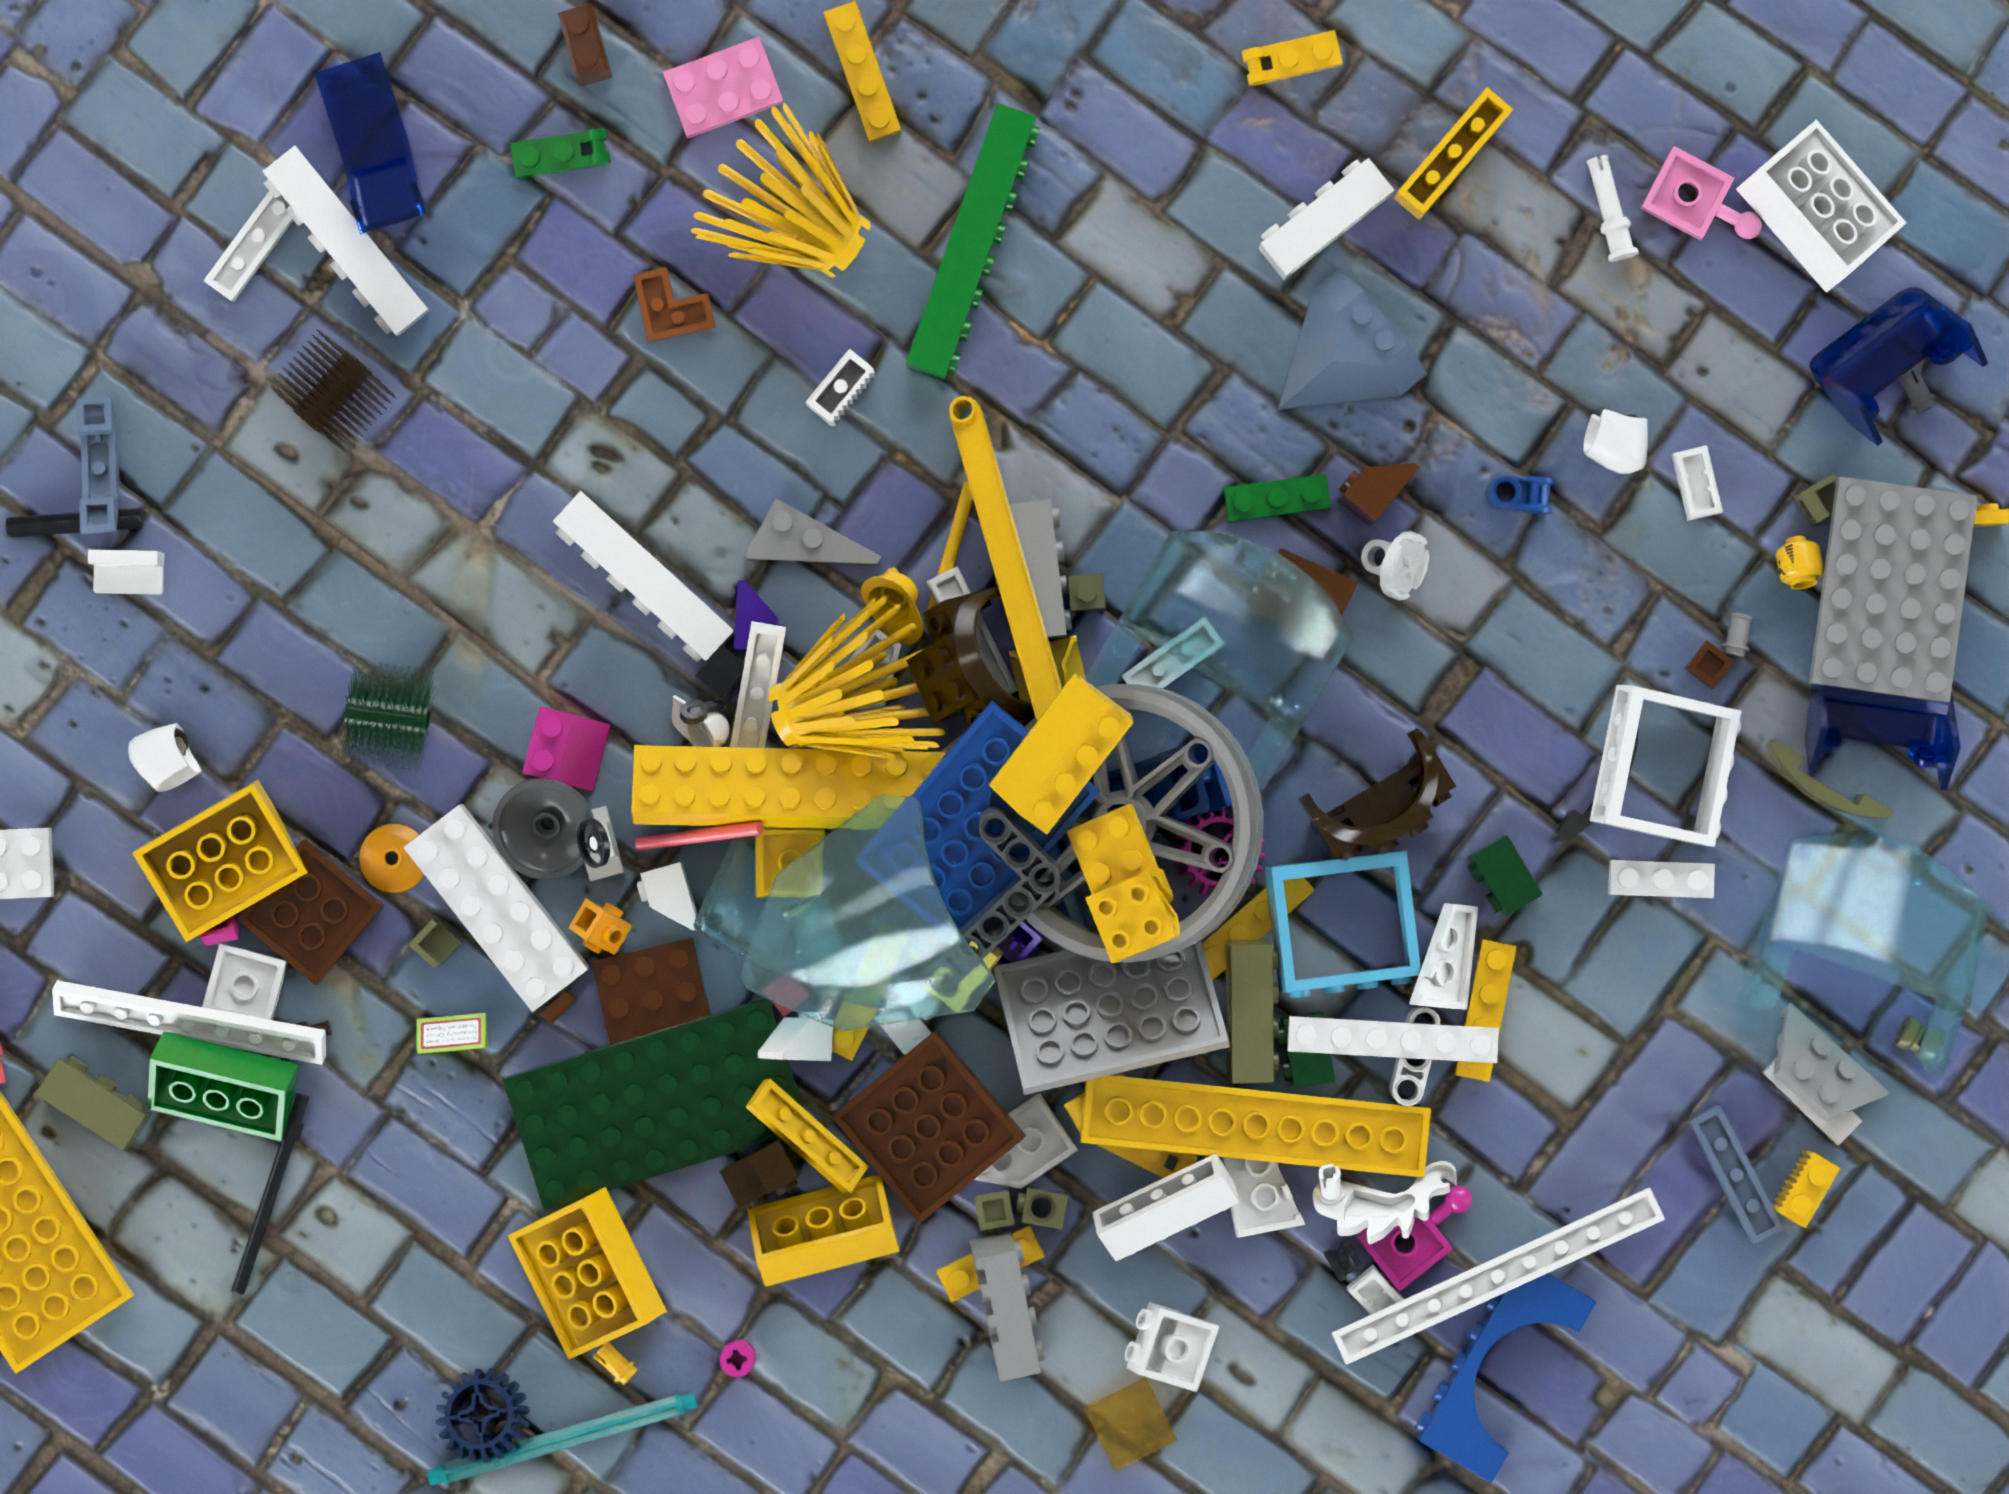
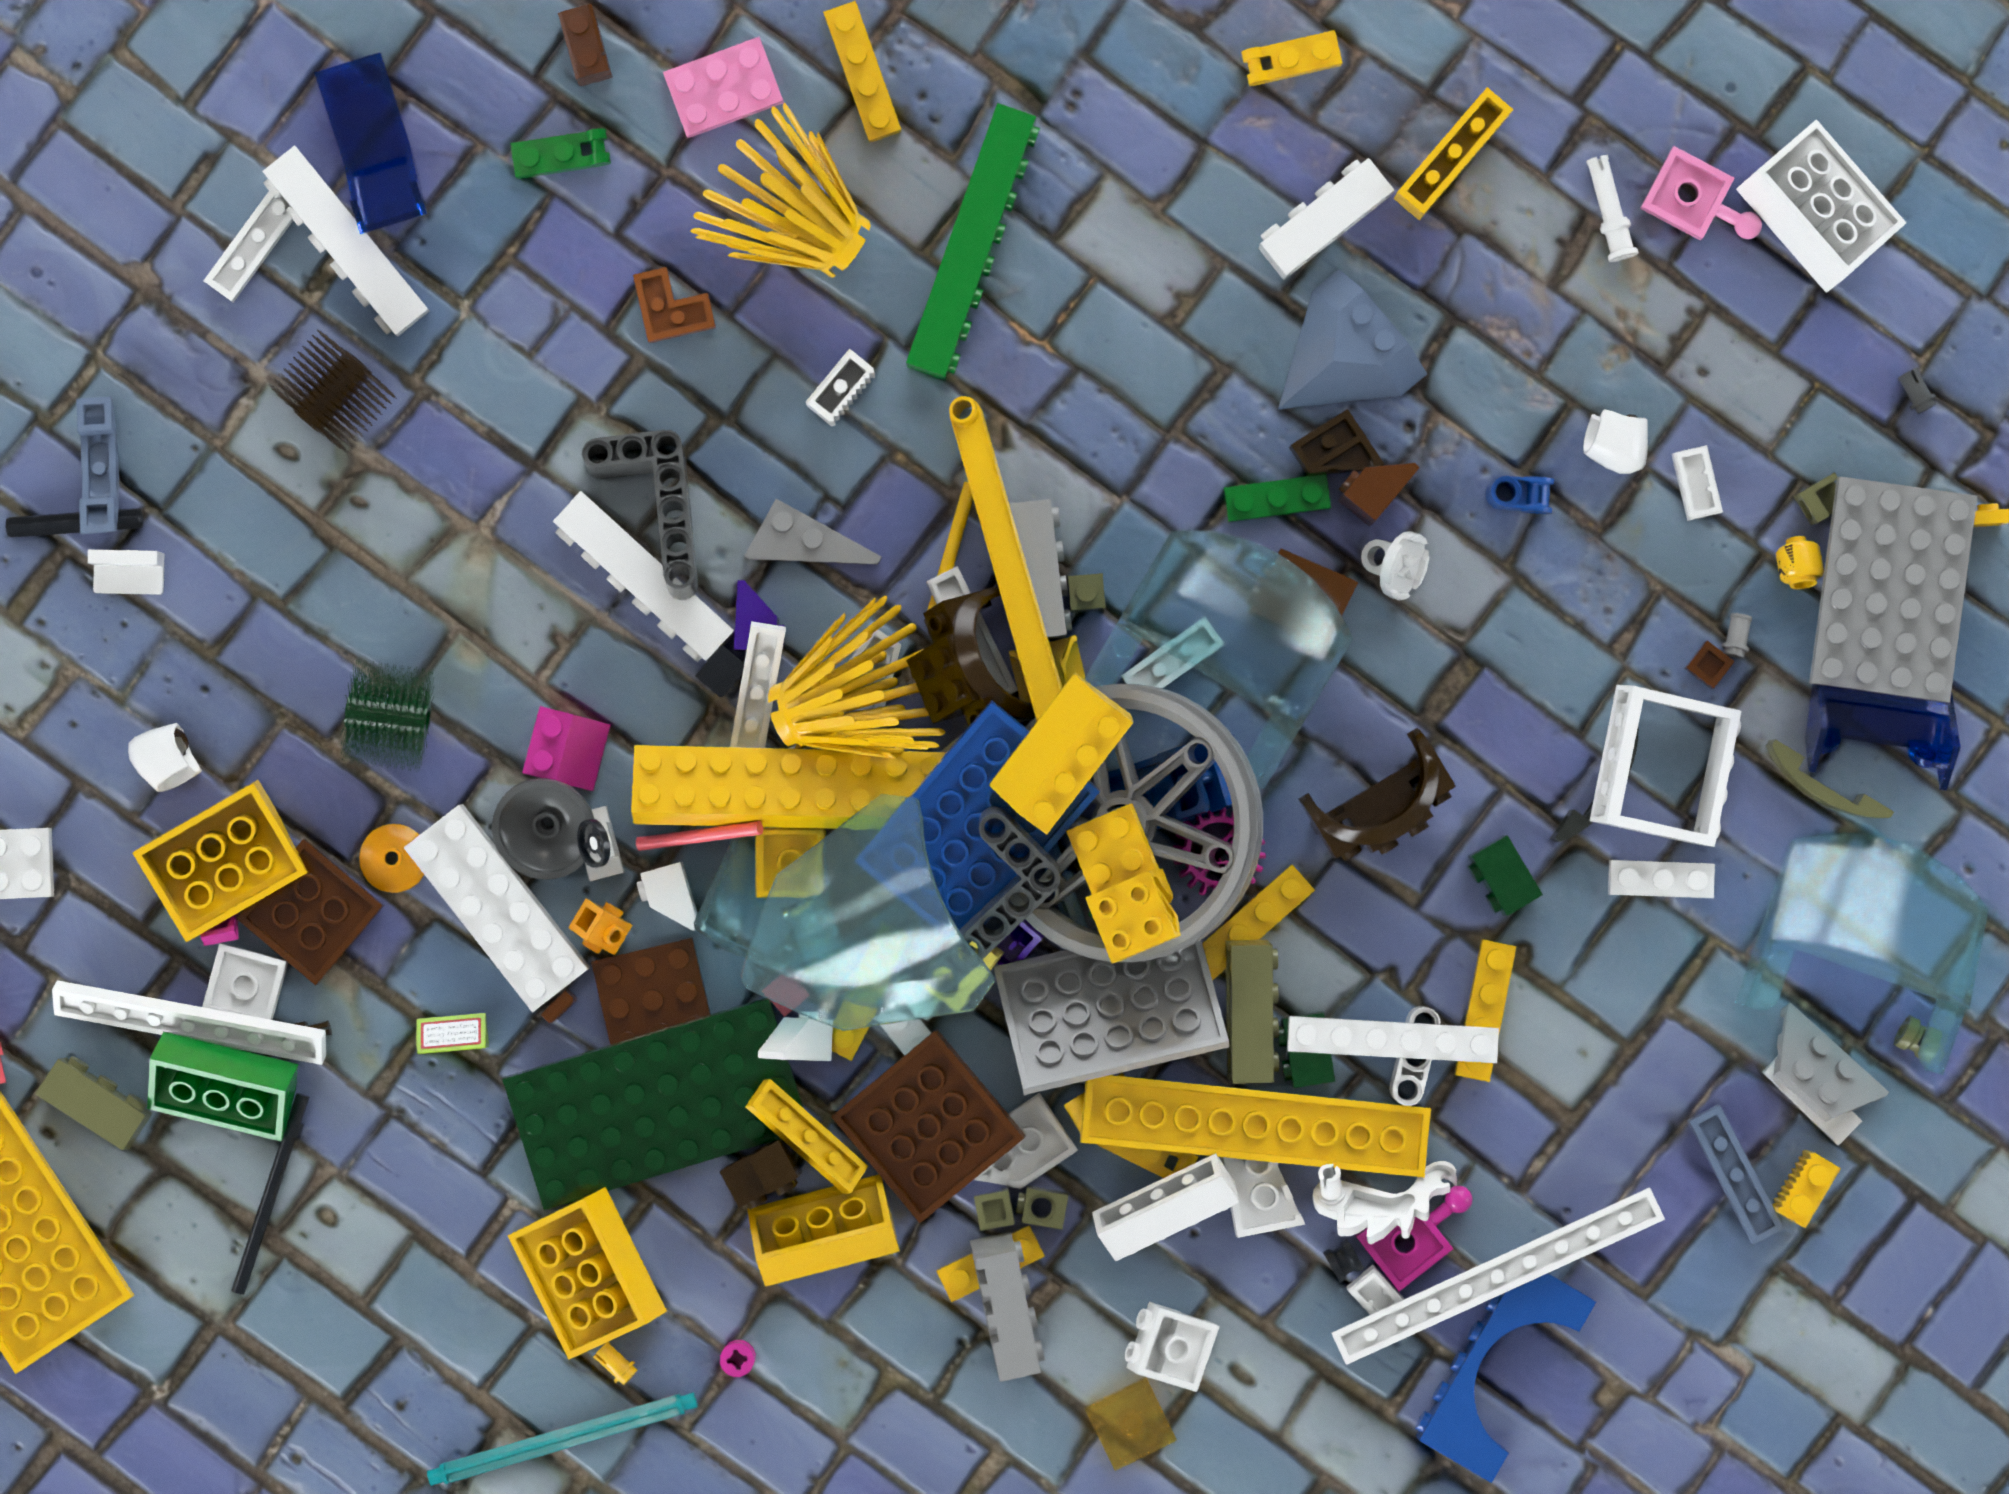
(435, 943): olive panel -> none
(484, 1429): dark blue gear -> none
(667, 498): none -> dark grey beam
(702, 722): white cap -> none
(899, 591): yellow piece -> none
(1335, 448): none -> dark brown wing
(1335, 983): medium azure window -> none
(1448, 962): white wing -> none
(1886, 347): clear blue windscreen -> none

